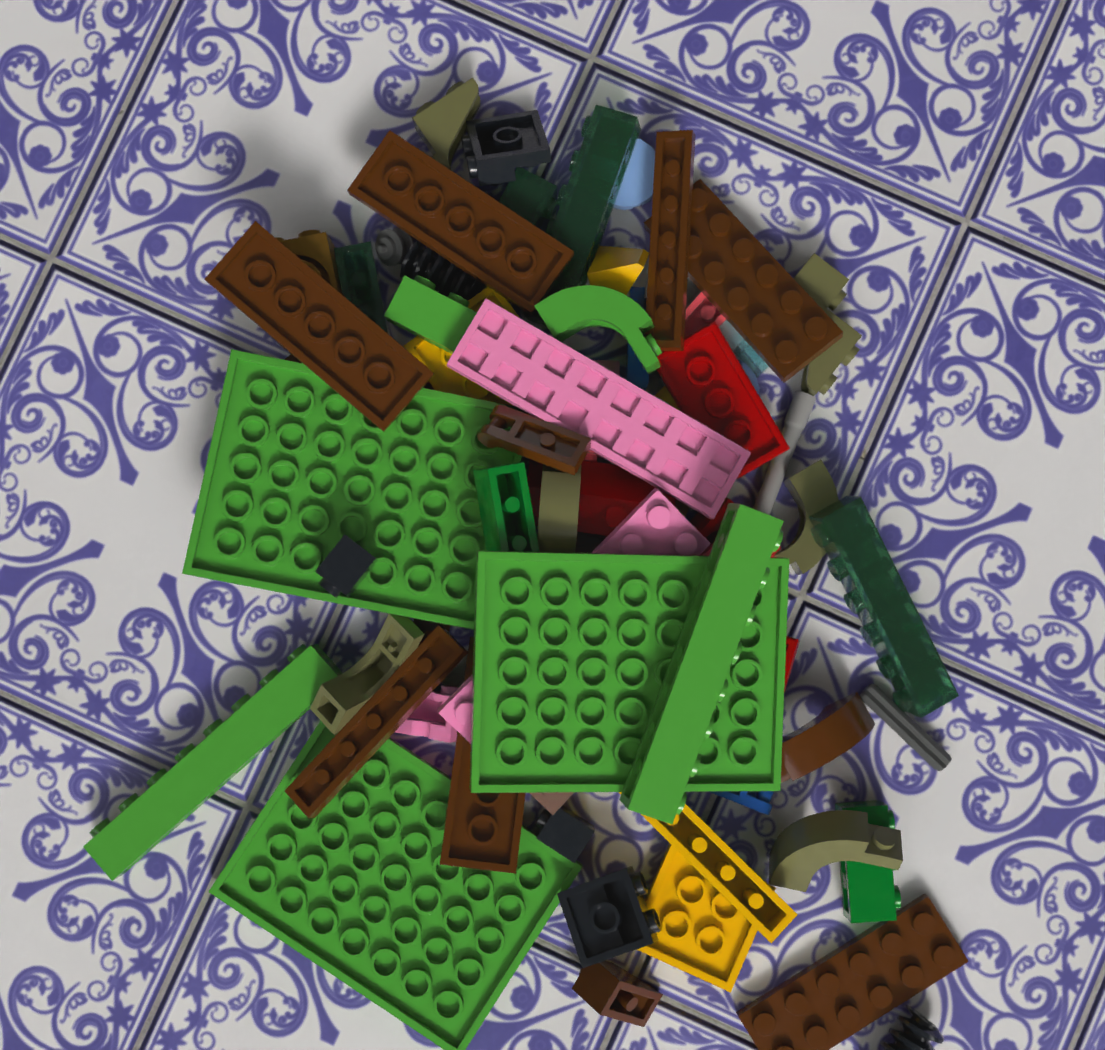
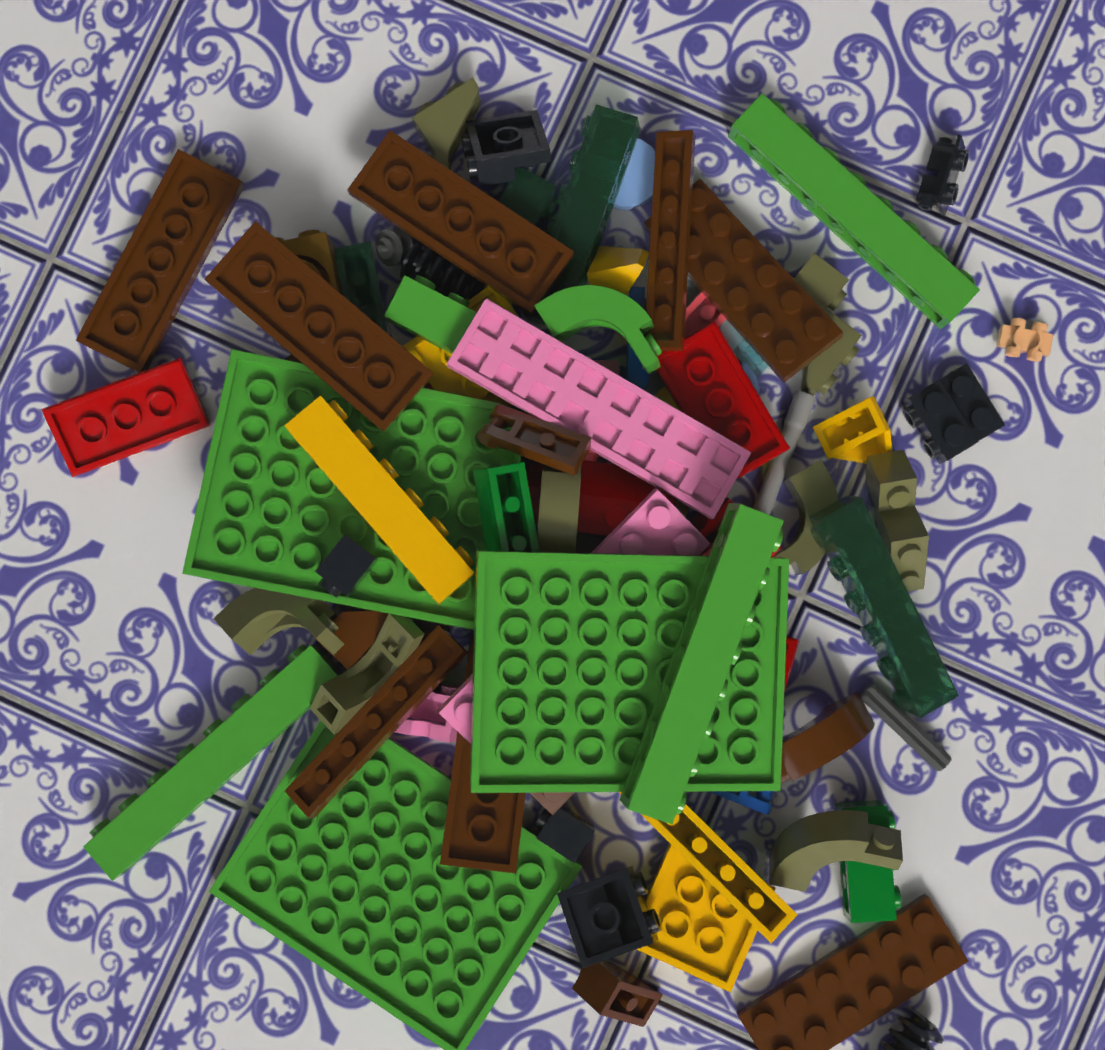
(126, 417): none -> red tile
(160, 262): none -> reddish brown plate
(262, 613): none -> olive arch
(358, 633): none -> reddish brown slope
(380, 500): none -> yellow brick
(853, 211): none -> bright green brick
(855, 433): none -> yellow slope
(893, 494): none -> olive arch
(948, 161): none -> black hinge
(952, 414): none -> black plate
(1021, 340): none -> light nougat piece

